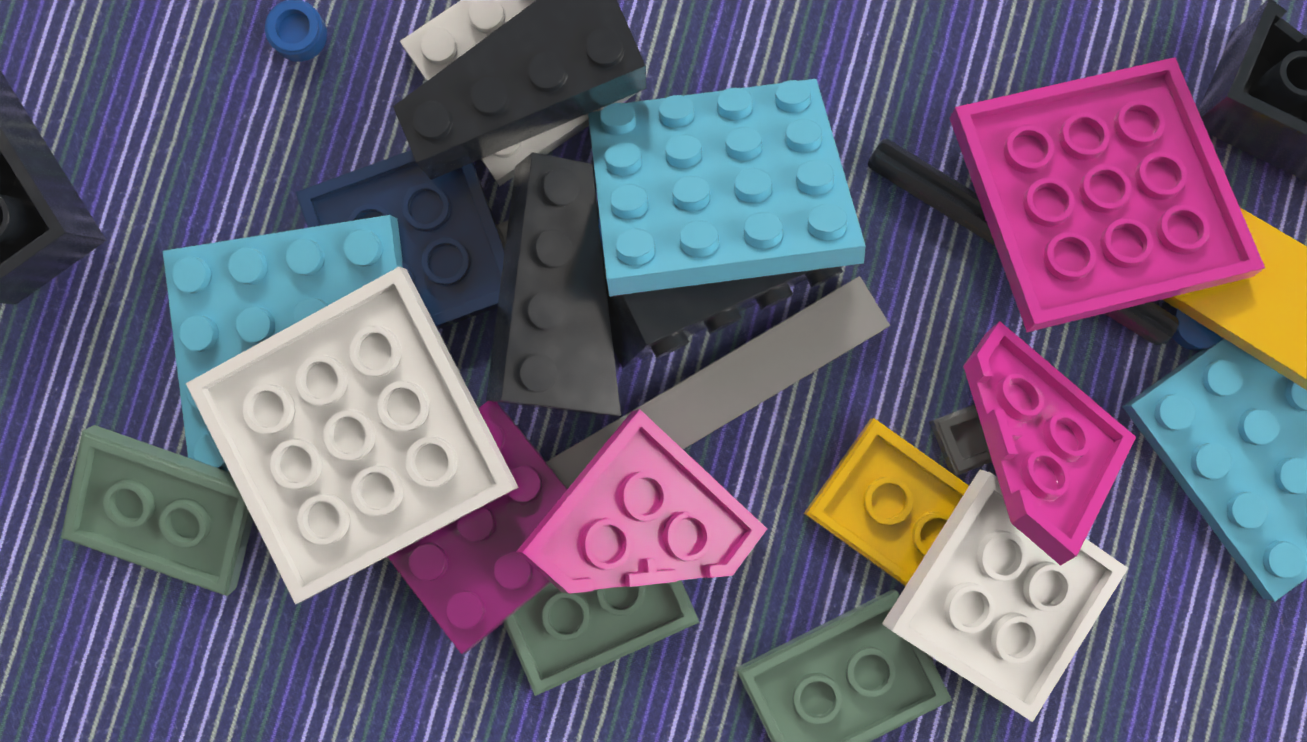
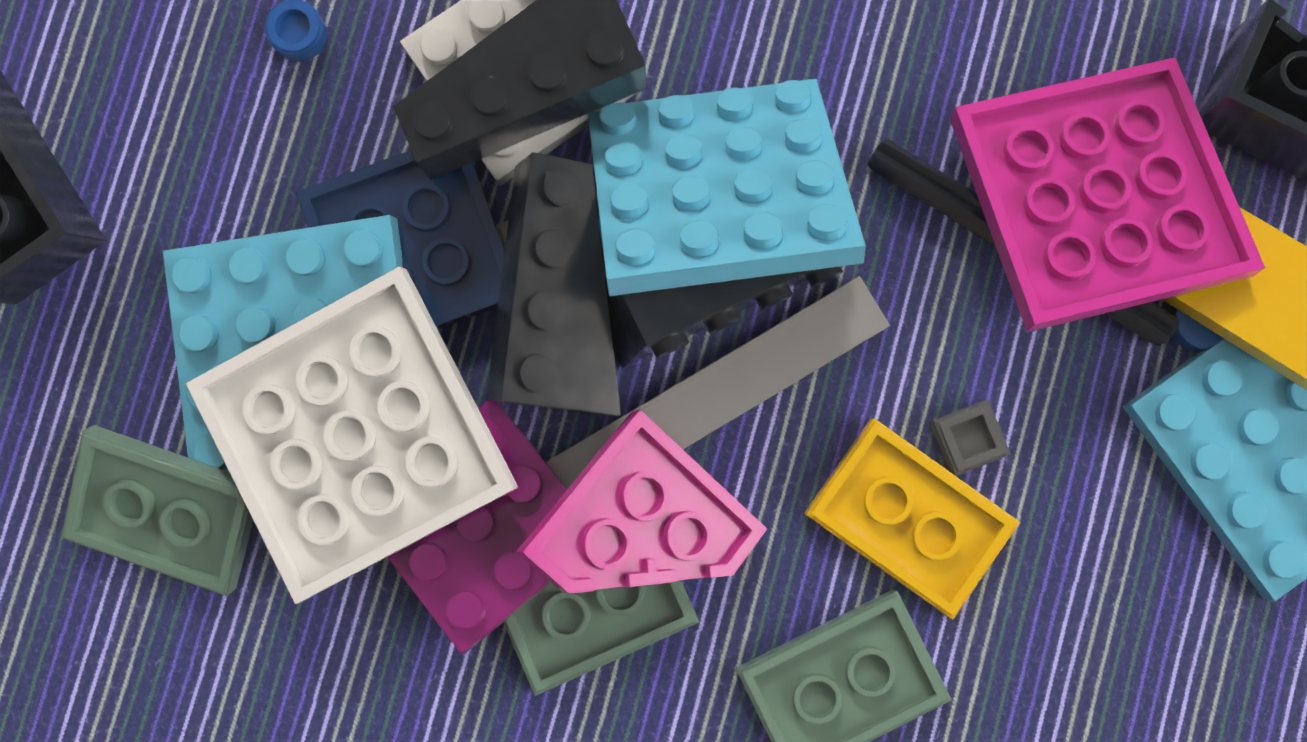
(999, 603): white plate -> none
(1046, 442): dark pink plate -> none

